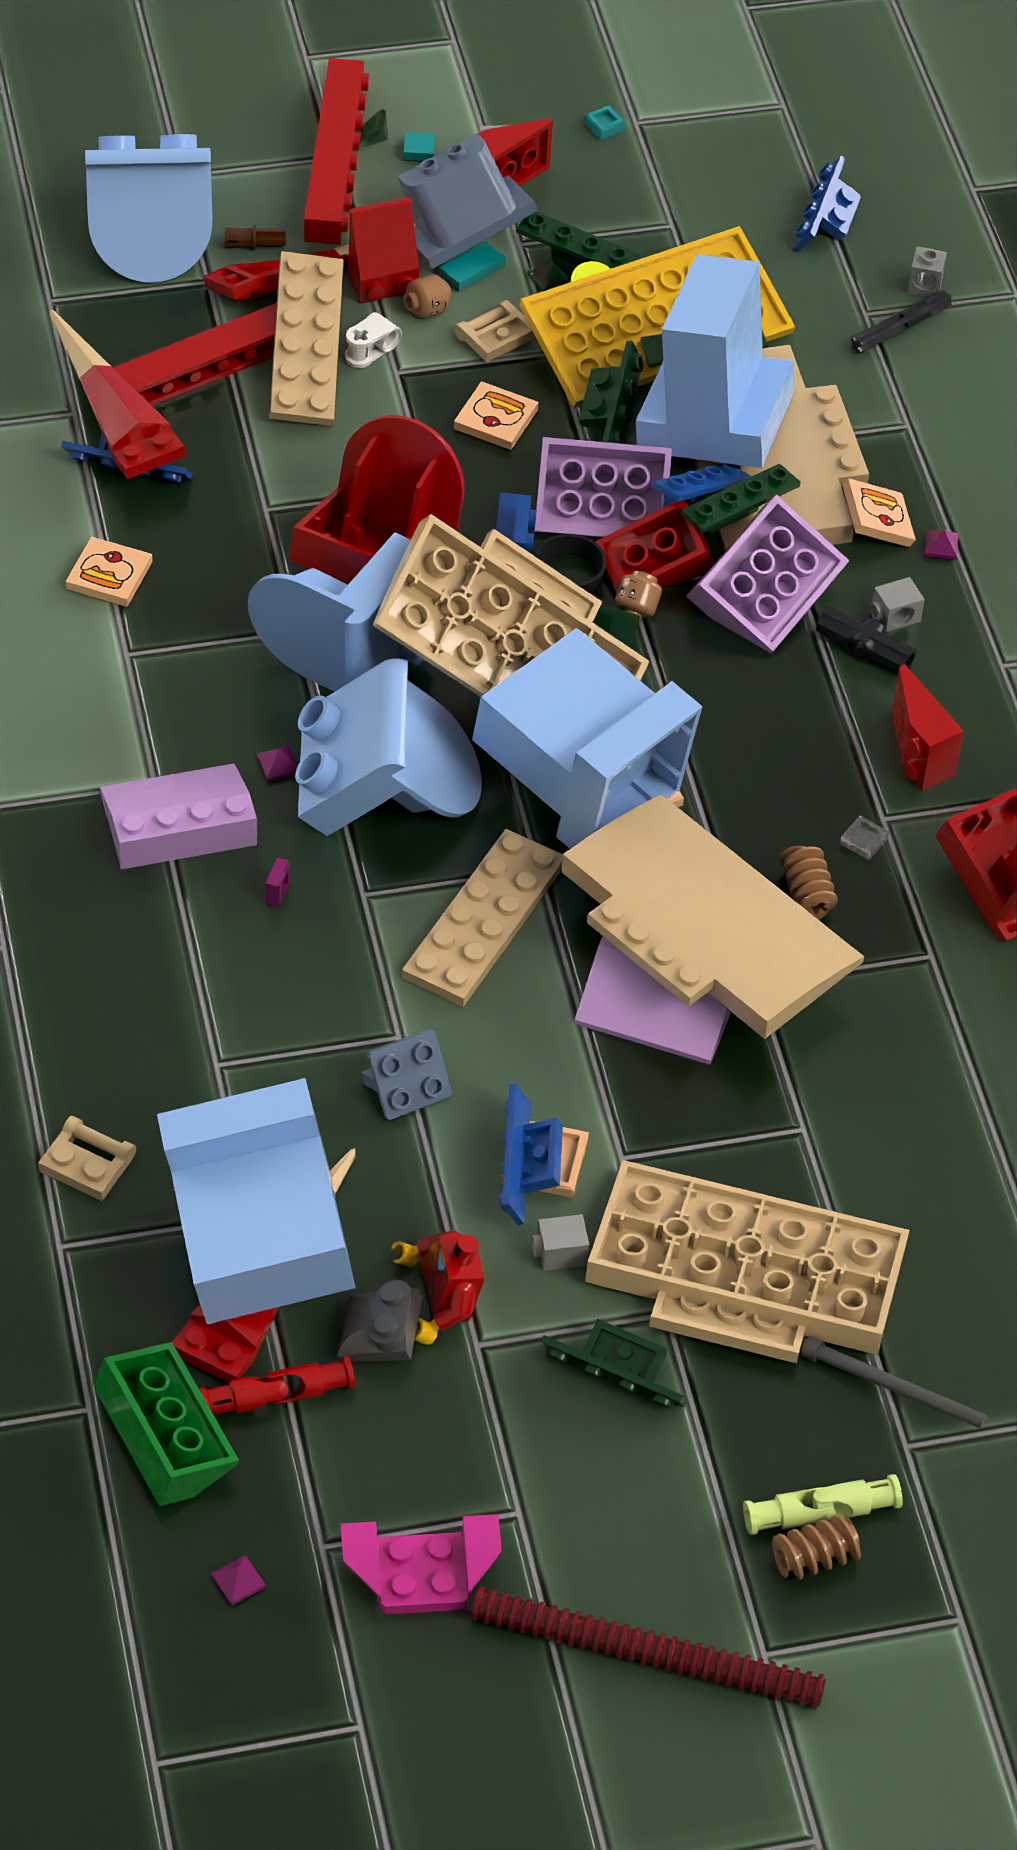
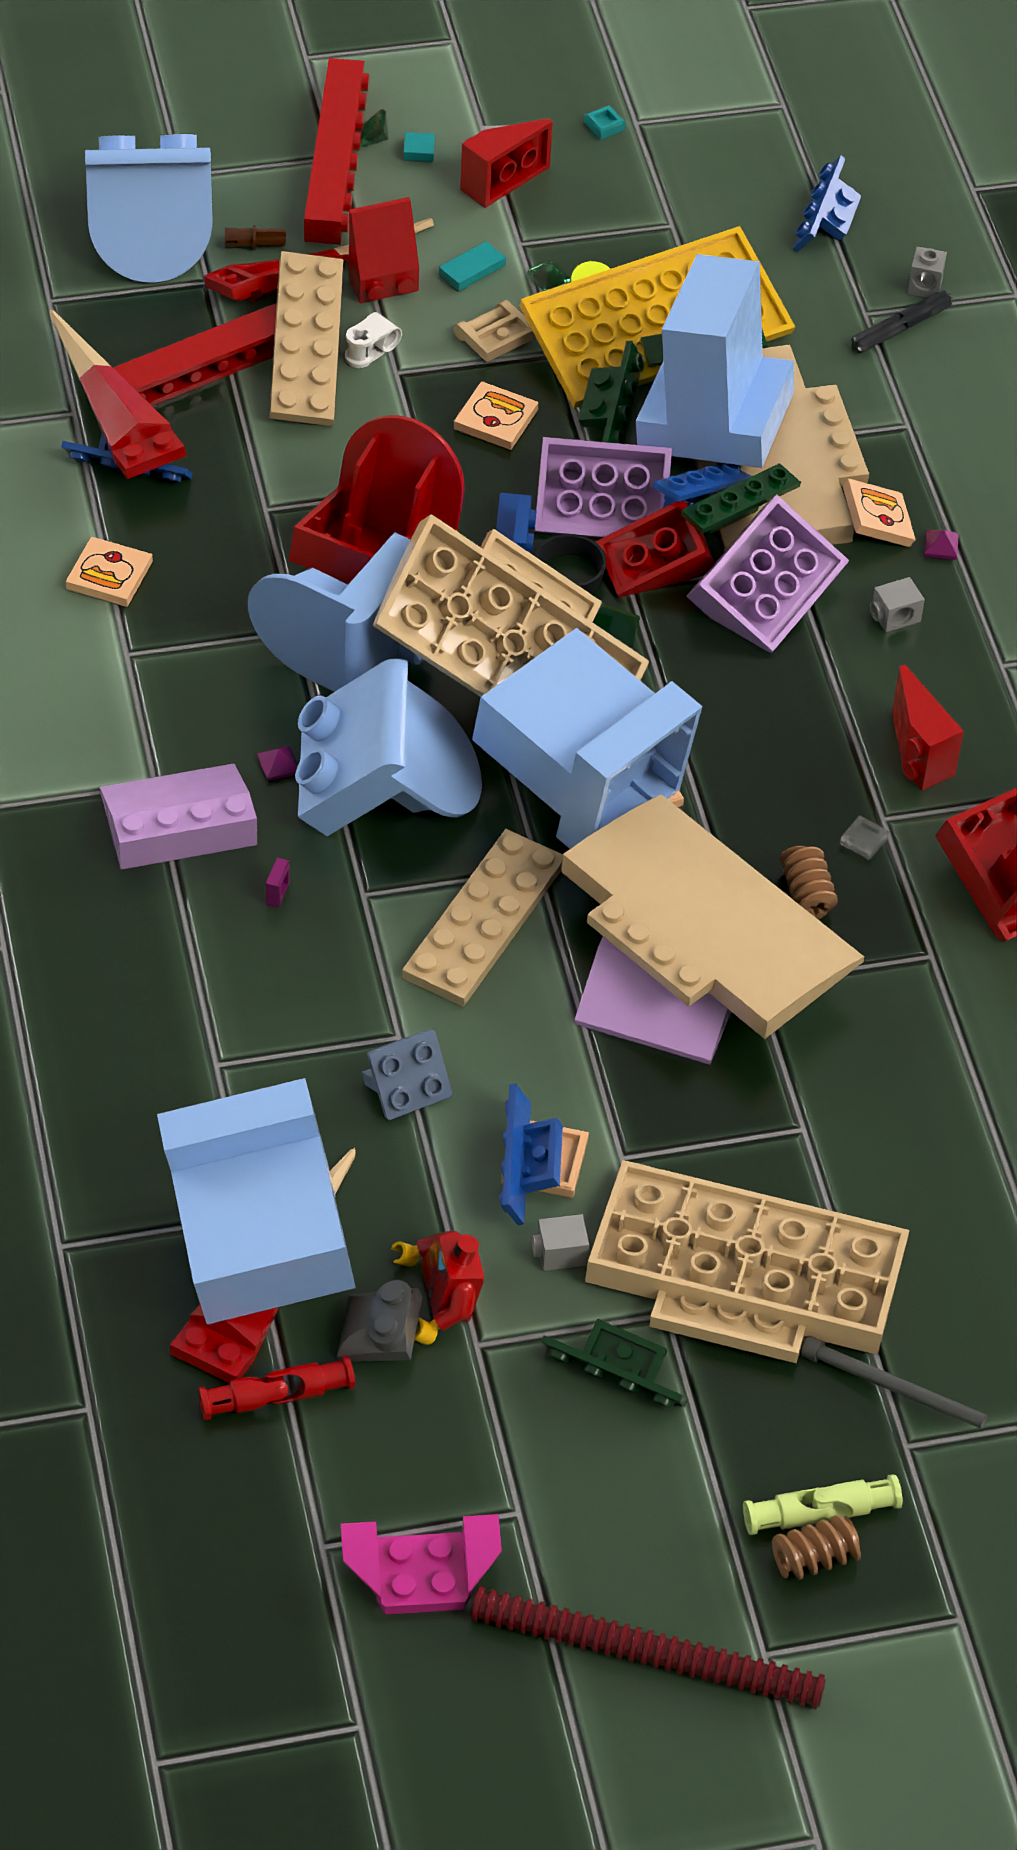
(81, 1167): tan plate -> none
(164, 1422): green slope -> none
(238, 1580): magenta slope -> none
(427, 296): medium nougat head -> none
(461, 200): sand blue windscreen -> none
(572, 243): dark green bracket -> none
(638, 594): medium nougat head -> none
(865, 639): black piece -> none

